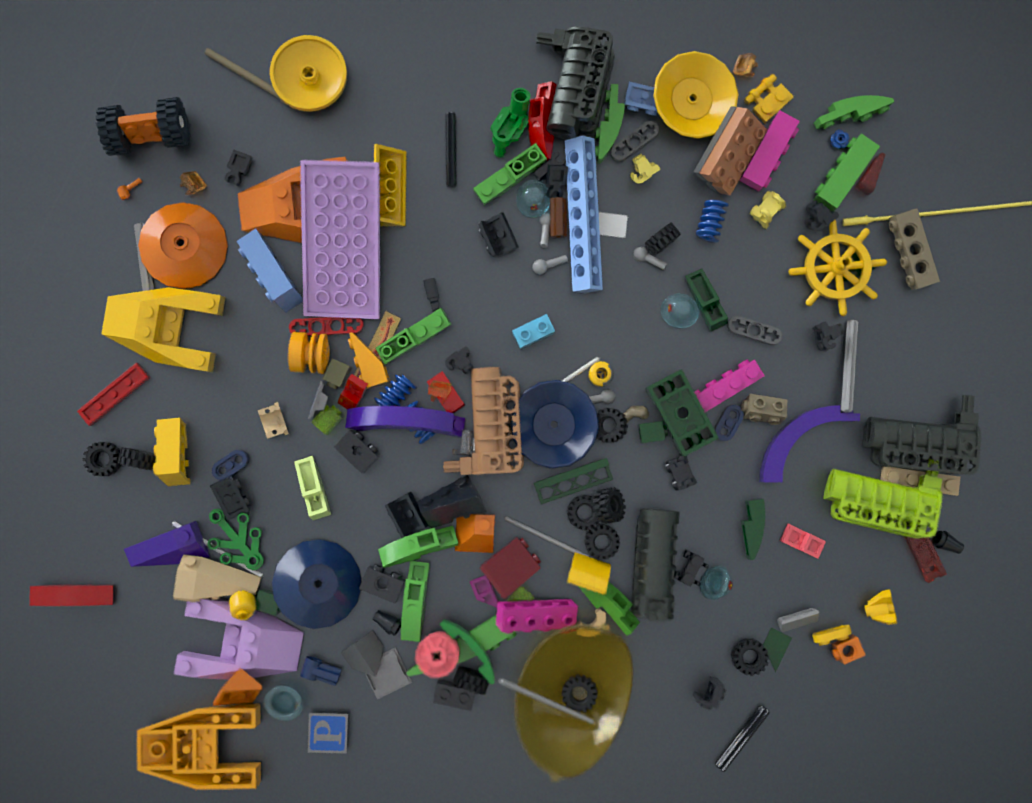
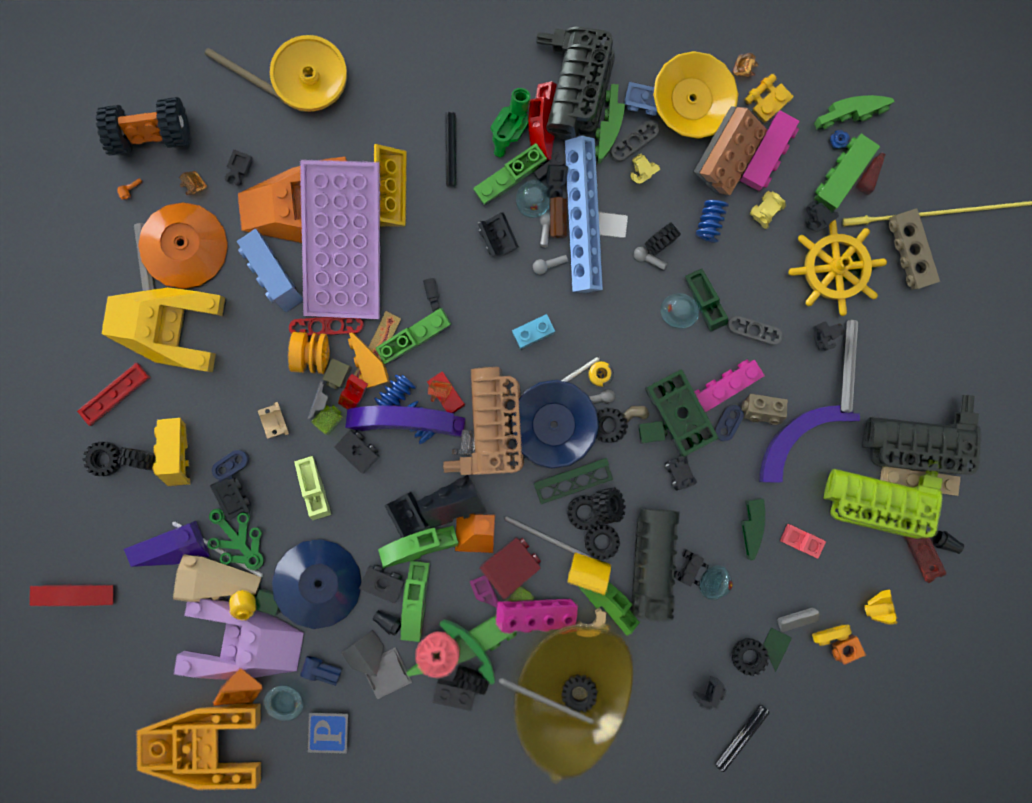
(461, 360): black piece -> none

